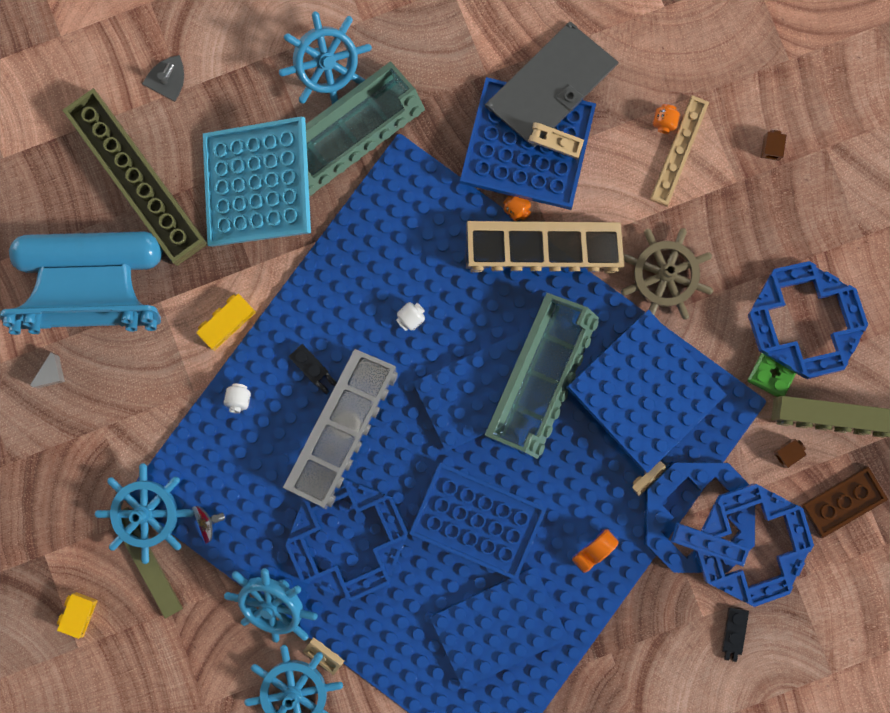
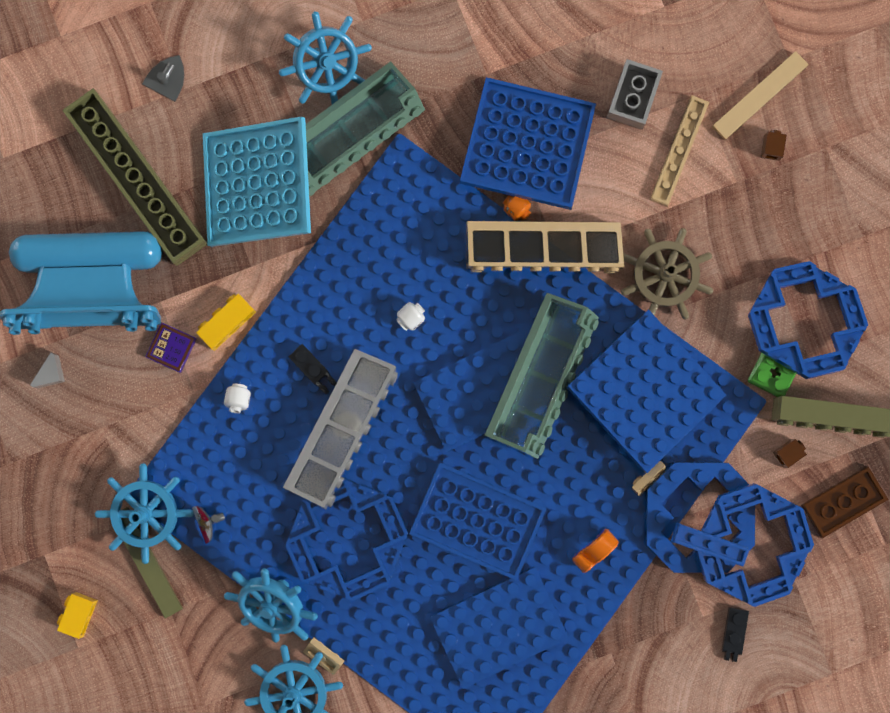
(171, 347): none -> tile
(552, 82): dark grey door -> none
(556, 140): tan plate -> none
(634, 94): none -> light grey brick
(666, 118): orange head -> none
(760, 95): none -> tan tile

